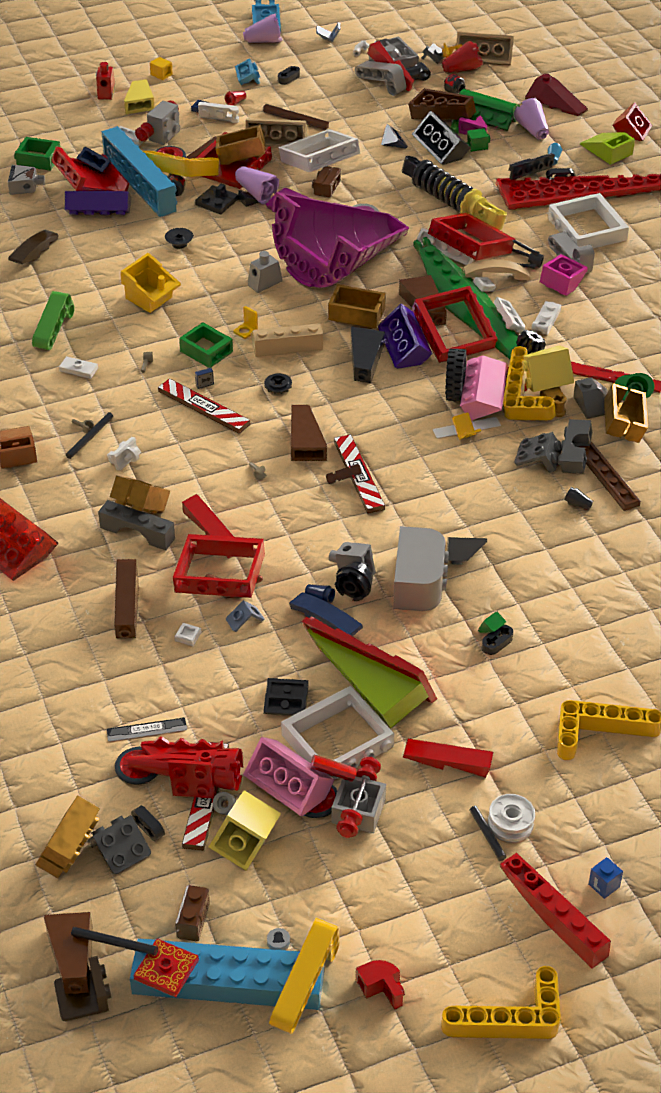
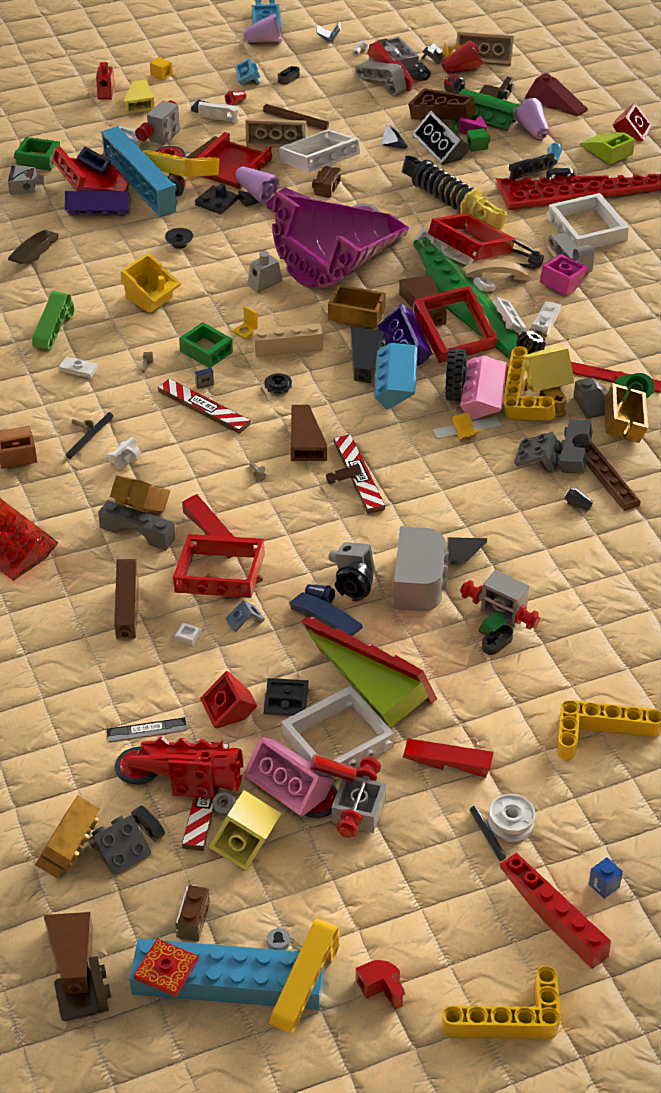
(114, 941): black bar -> none
(228, 701): none -> red slope
(240, 145): pearl gold piece -> none
(395, 374): none -> dark azure slope
(502, 92): none -> dark brown bracket
(505, 596): none -> light grey brick

